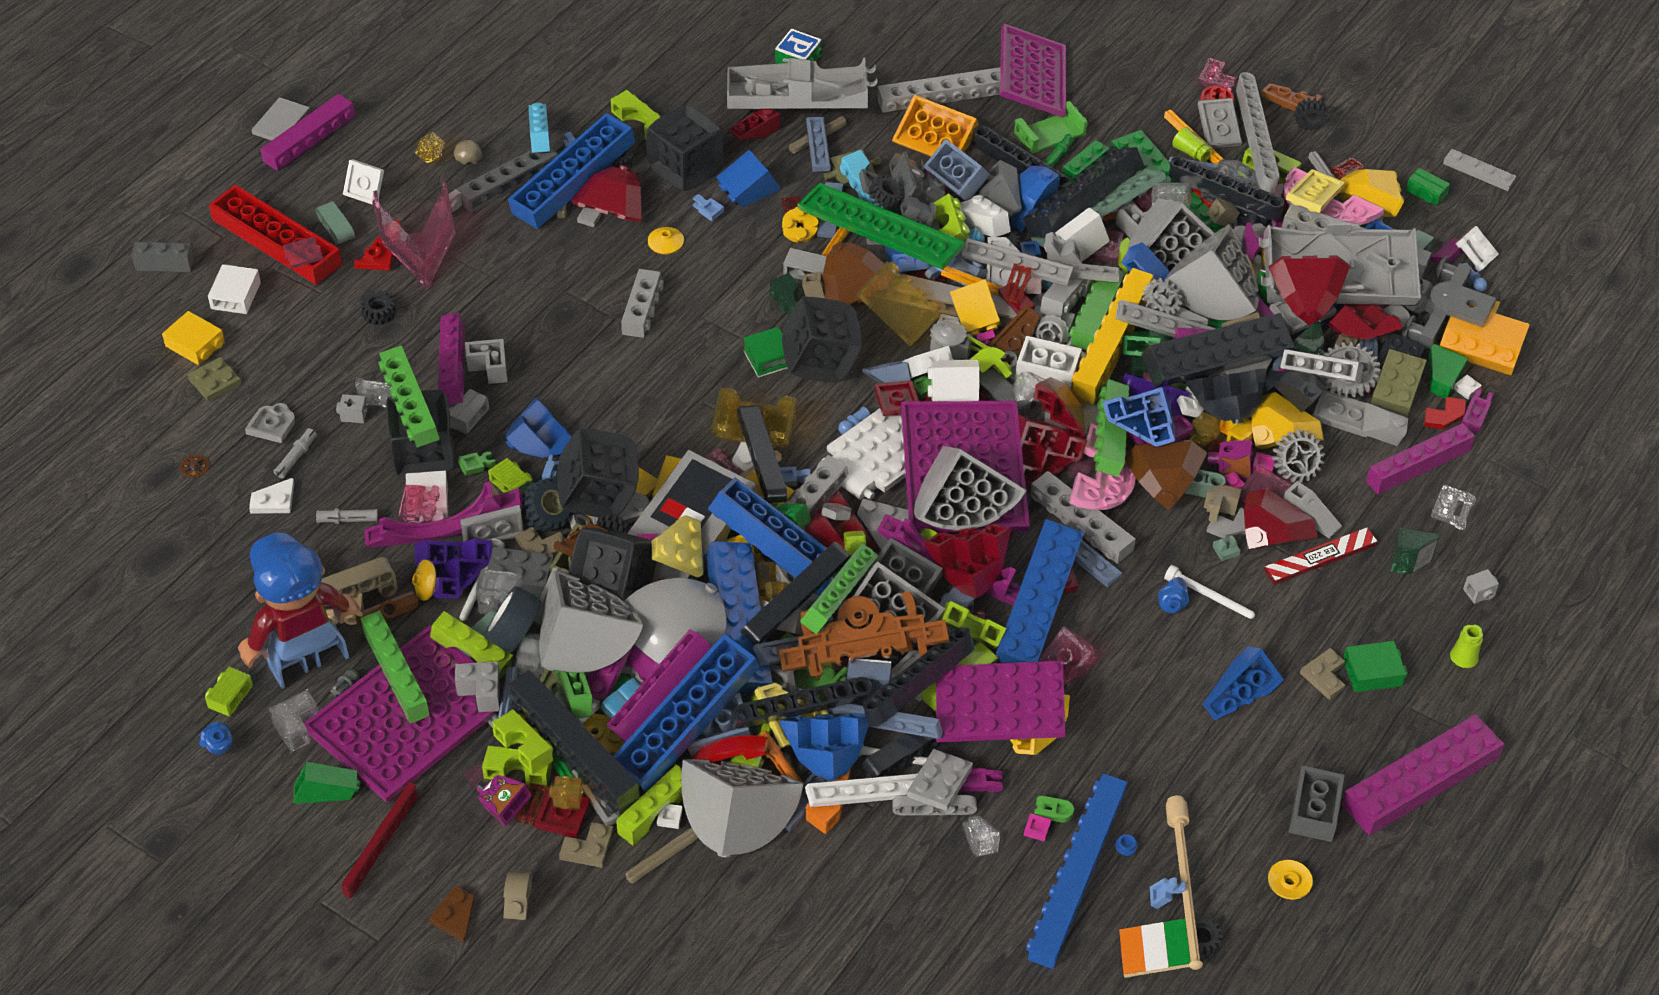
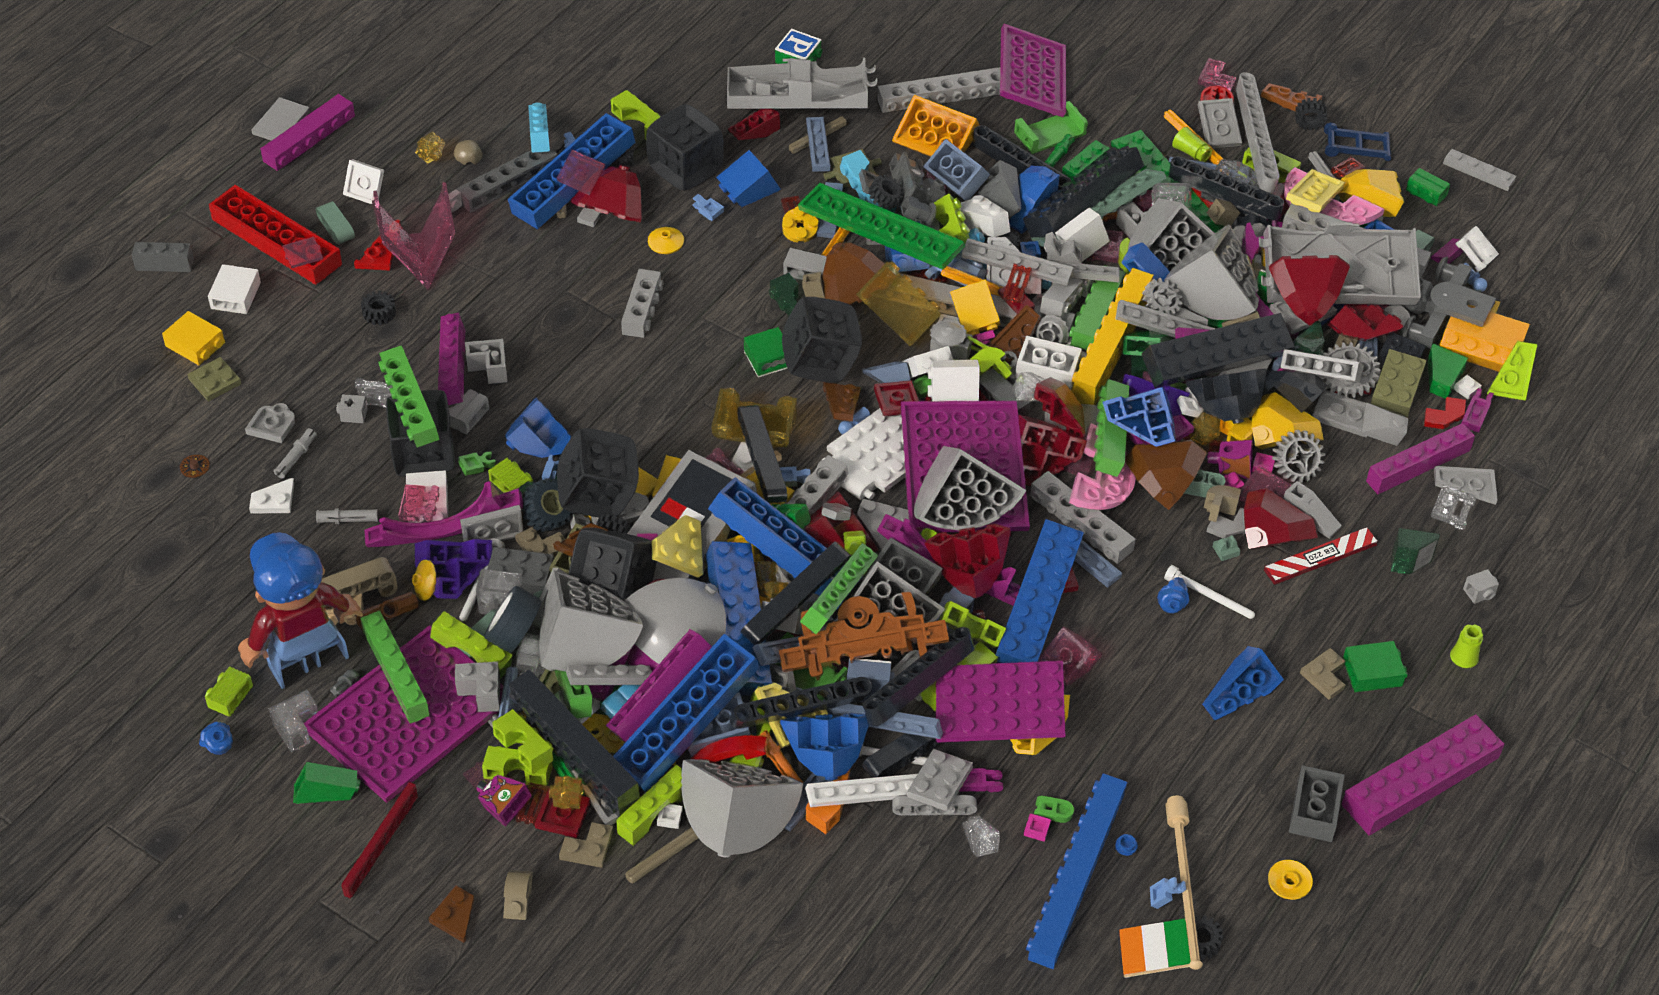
(580, 172): none -> clear pink plate
(607, 675): none -> light grey plate
(842, 400): none -> reddish brown wing
(1332, 150): none -> dark blue piece
(1471, 480): none -> light grey wing
(1516, 372): none -> lime wing

